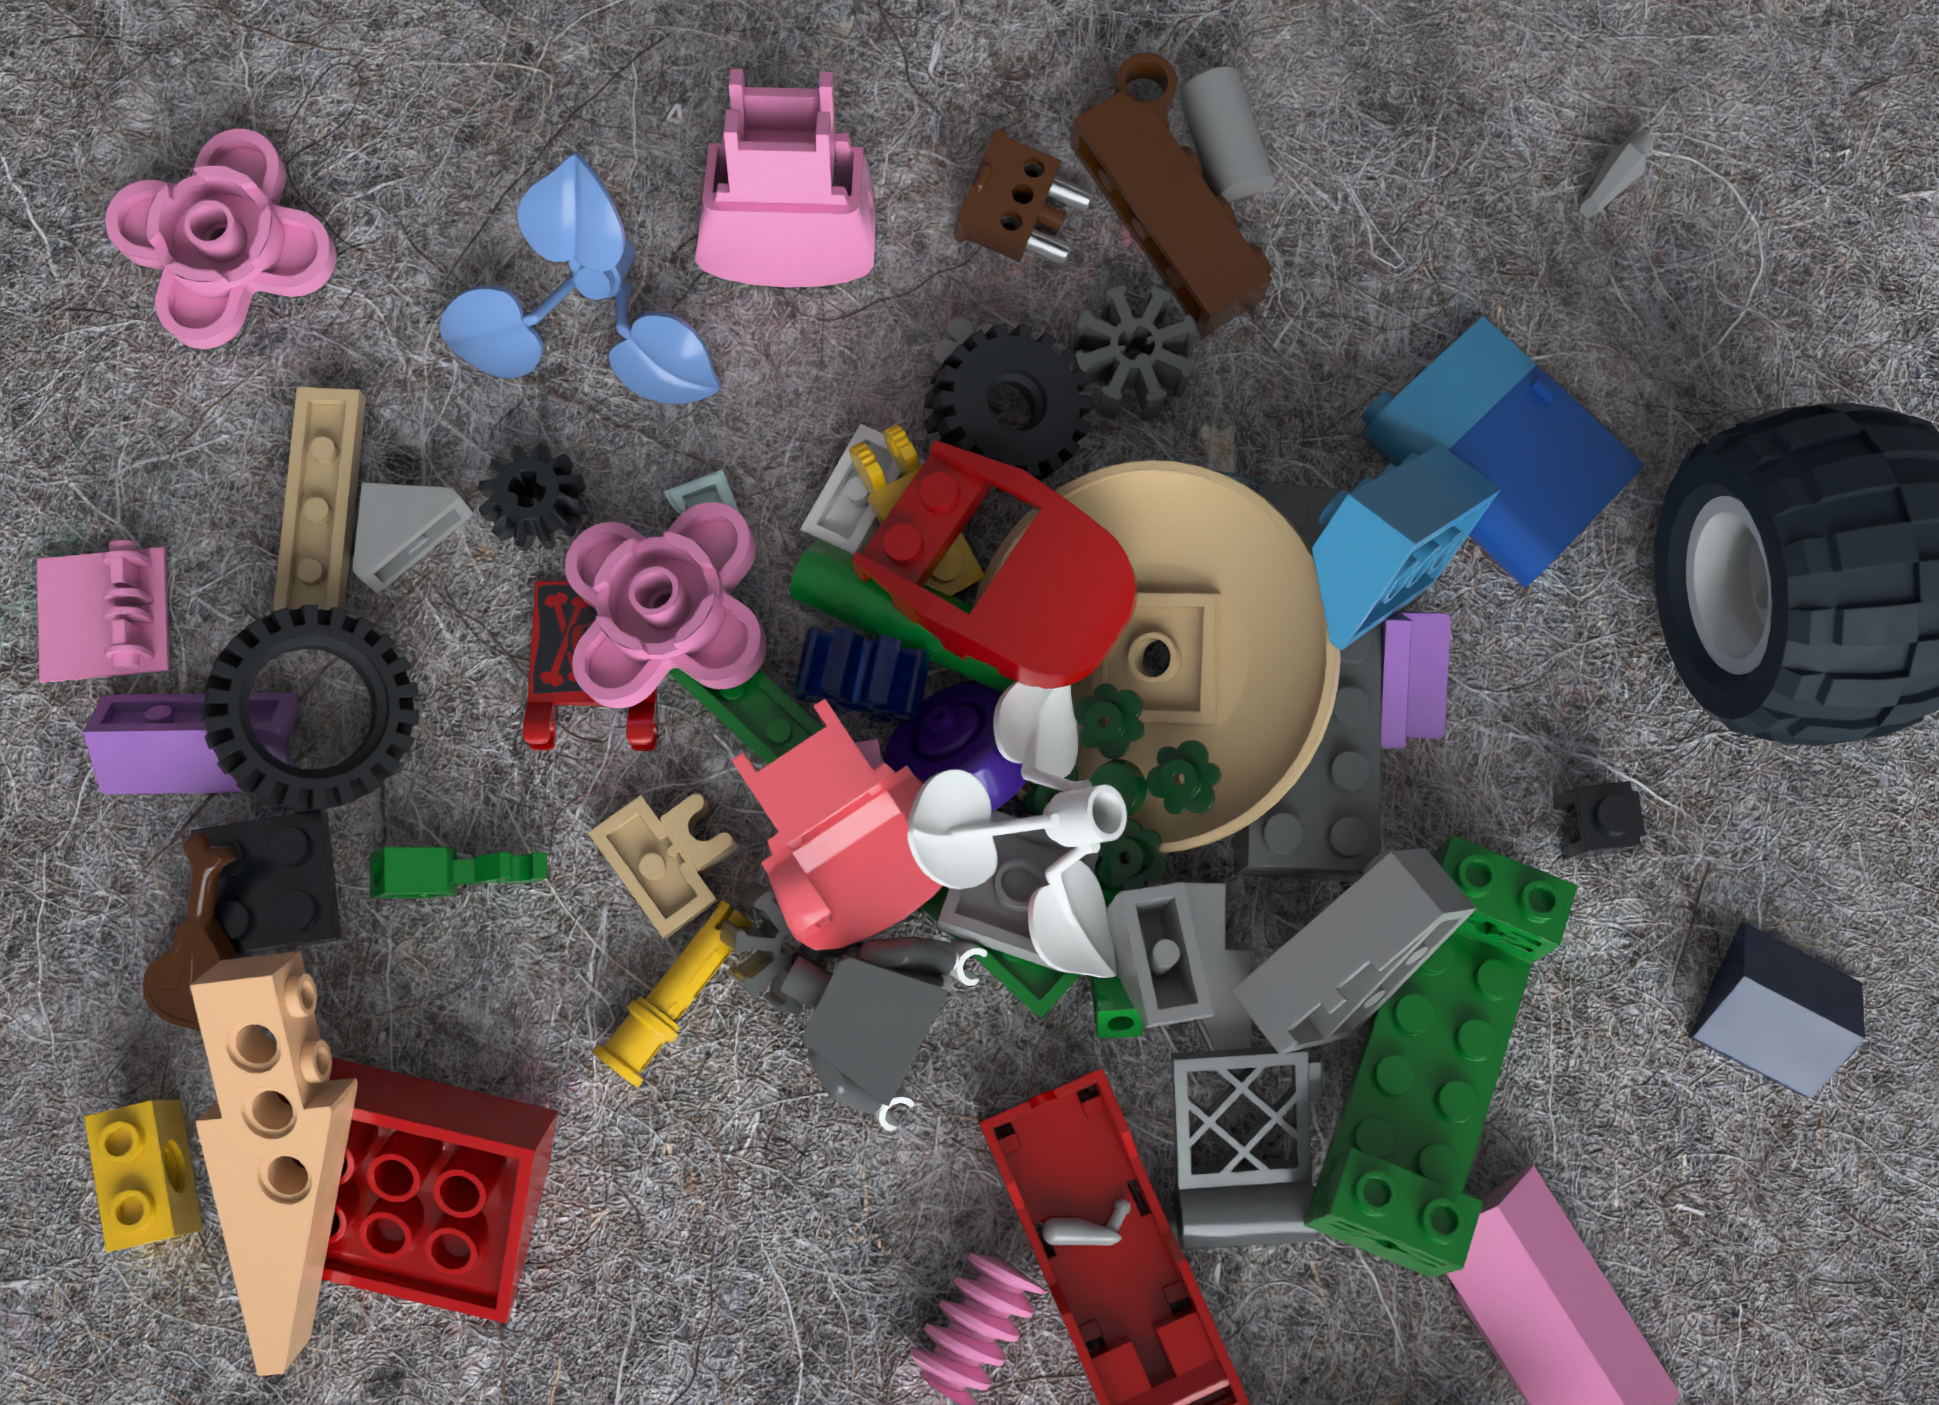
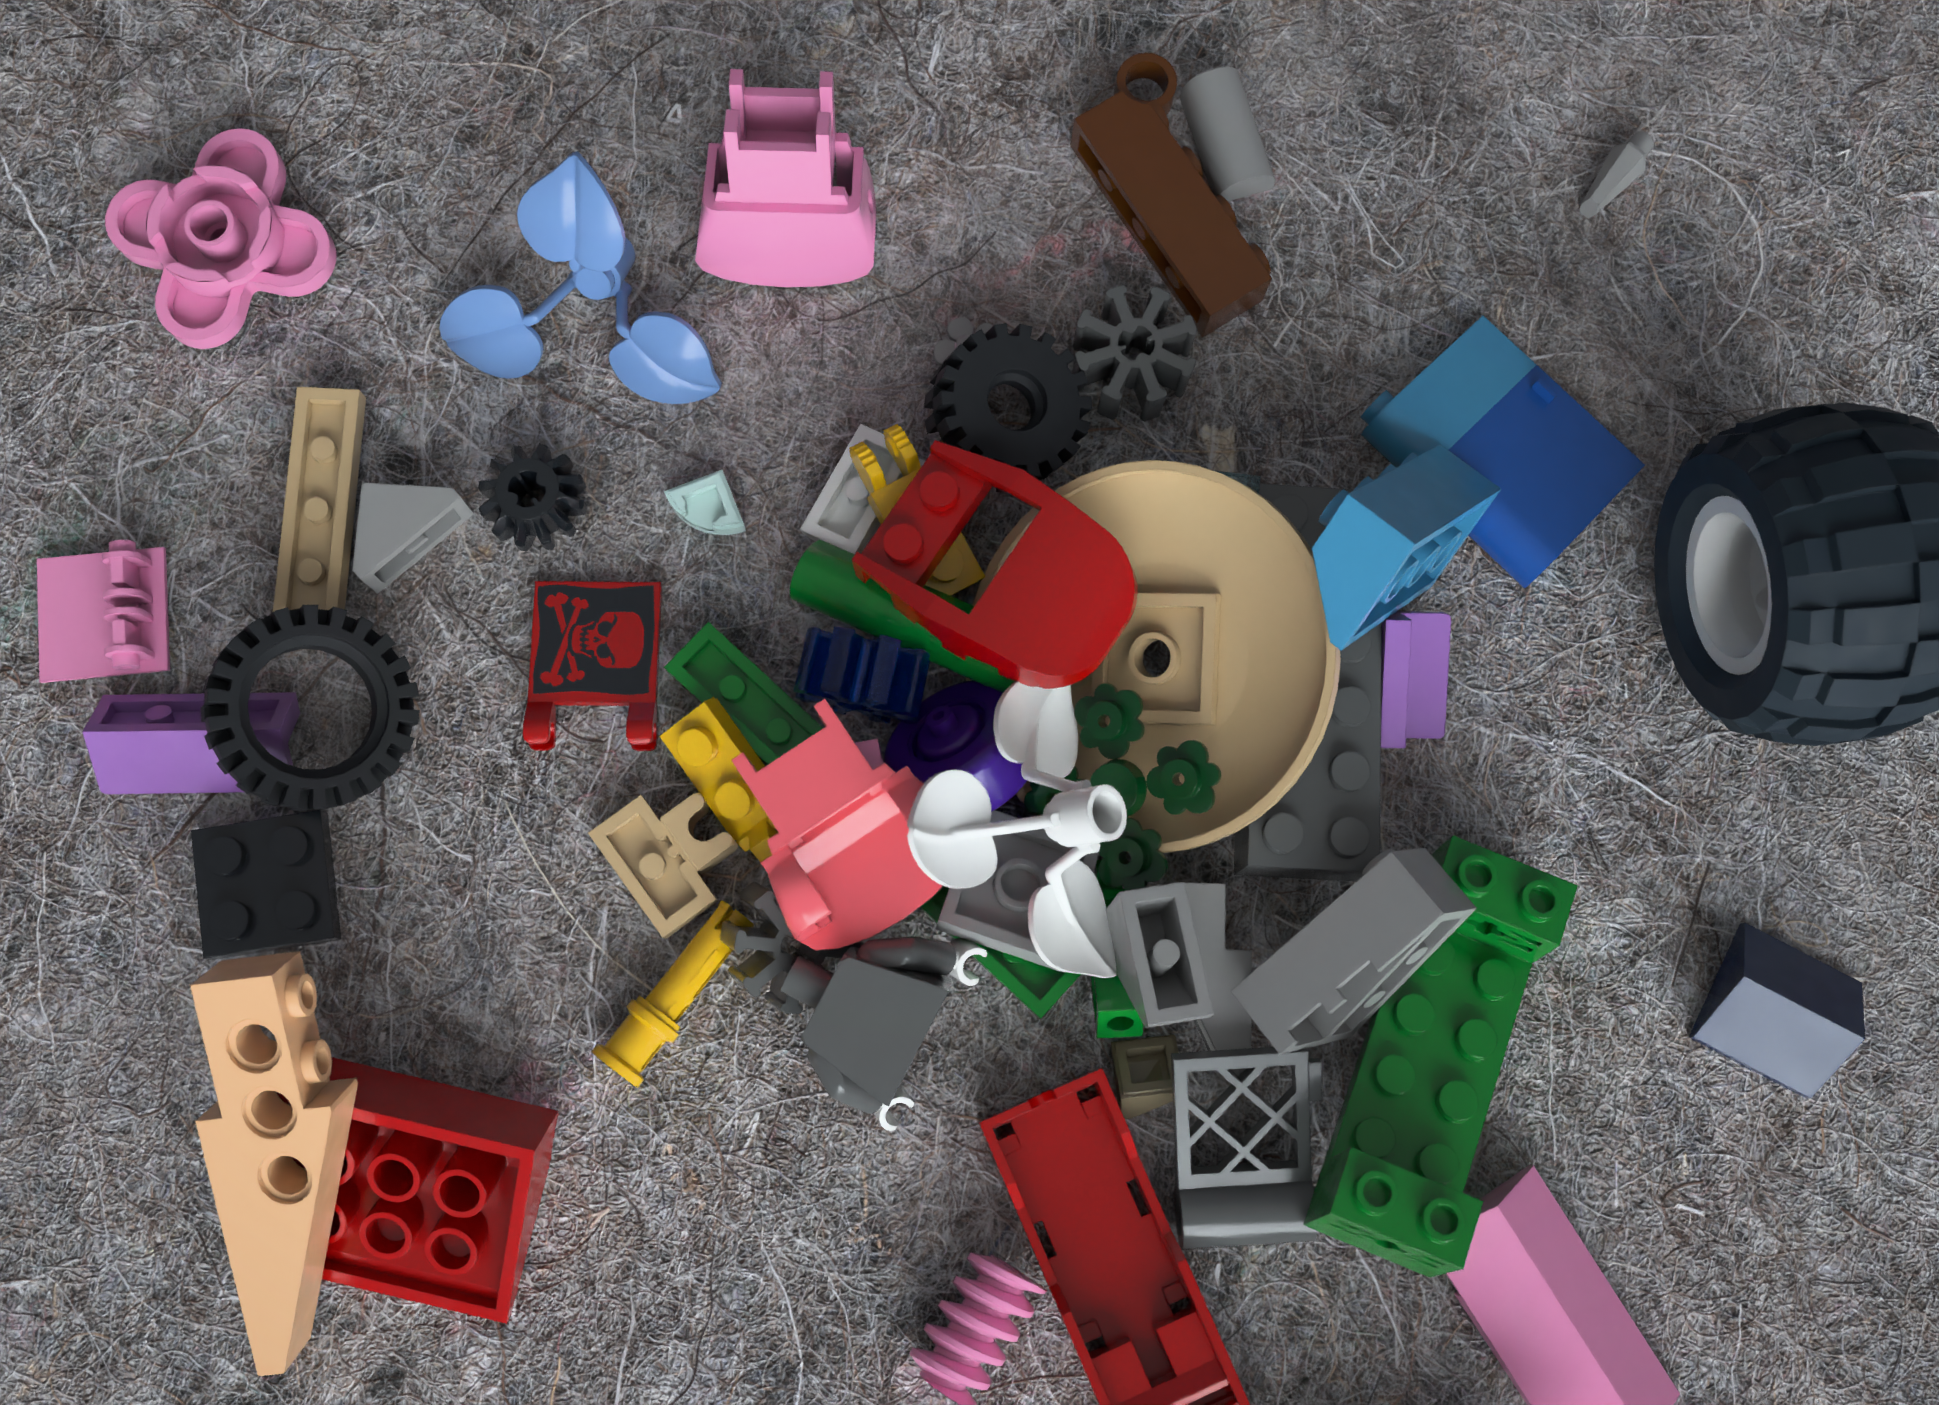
(143, 1174): yellow brick -> none
(197, 940): reddish brown piece -> none
(437, 871): green piece -> none
(665, 605): bright pink plant -> none
(704, 749): none -> yellow hinge
(994, 199): reddish brown piece -> none
(1083, 1232): light grey piece -> none
(1143, 1073): none -> dark tan slope
(1607, 819): black window -> none

